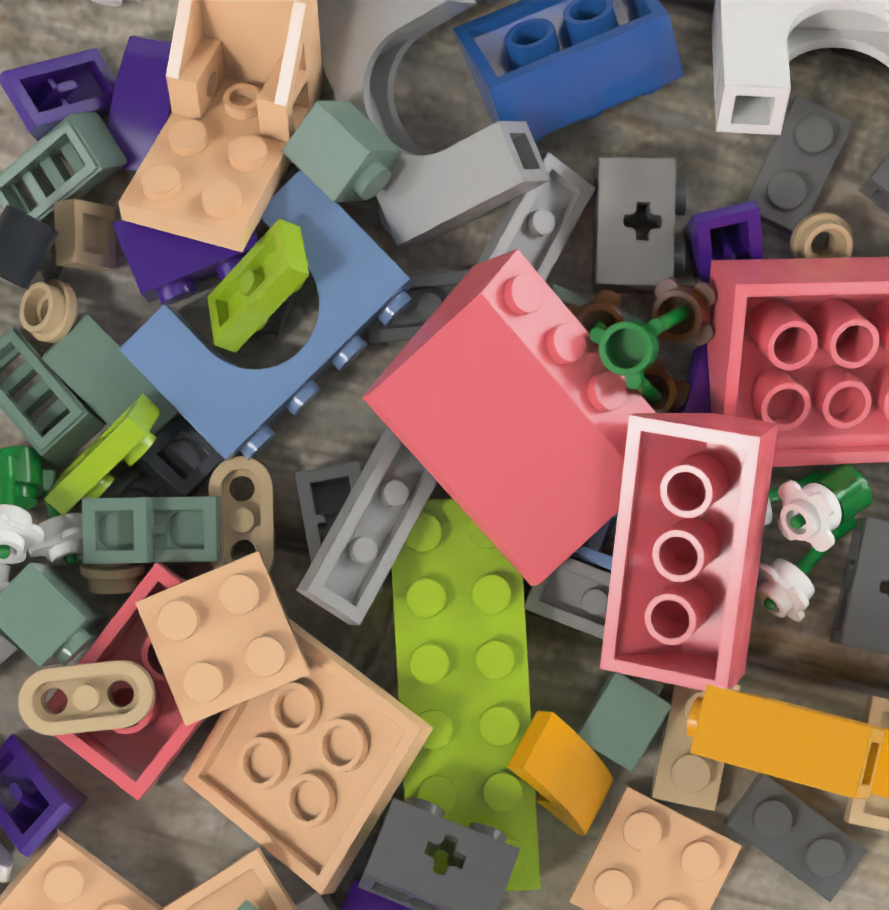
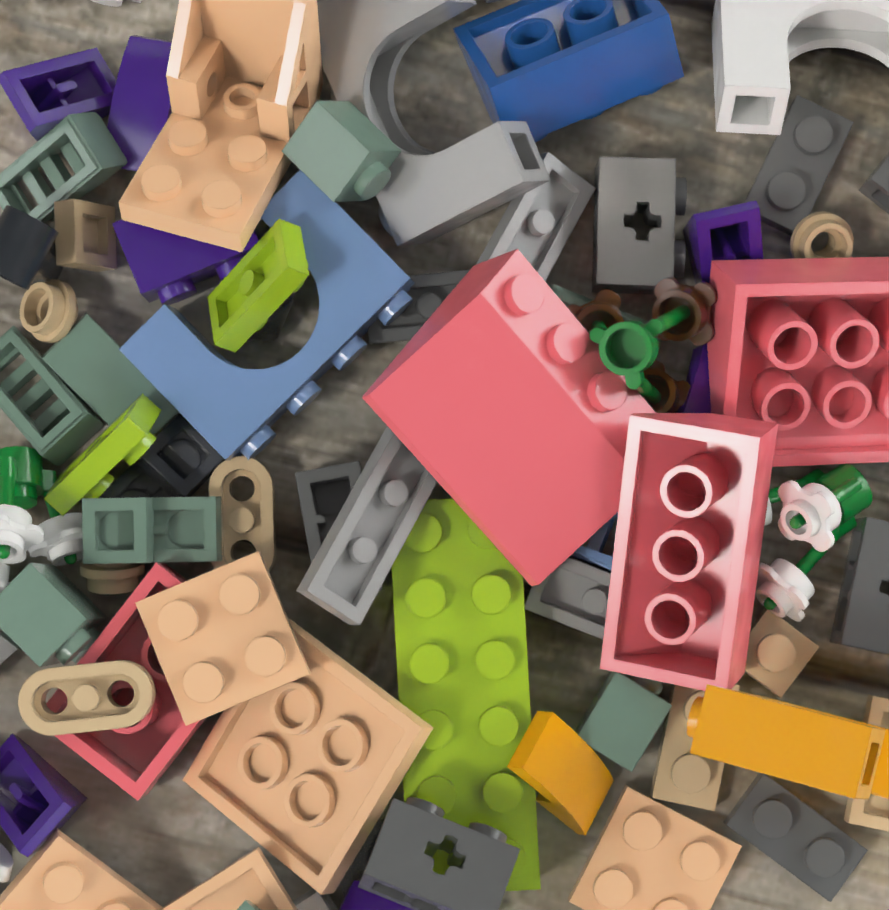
(776, 652): none -> tan plate

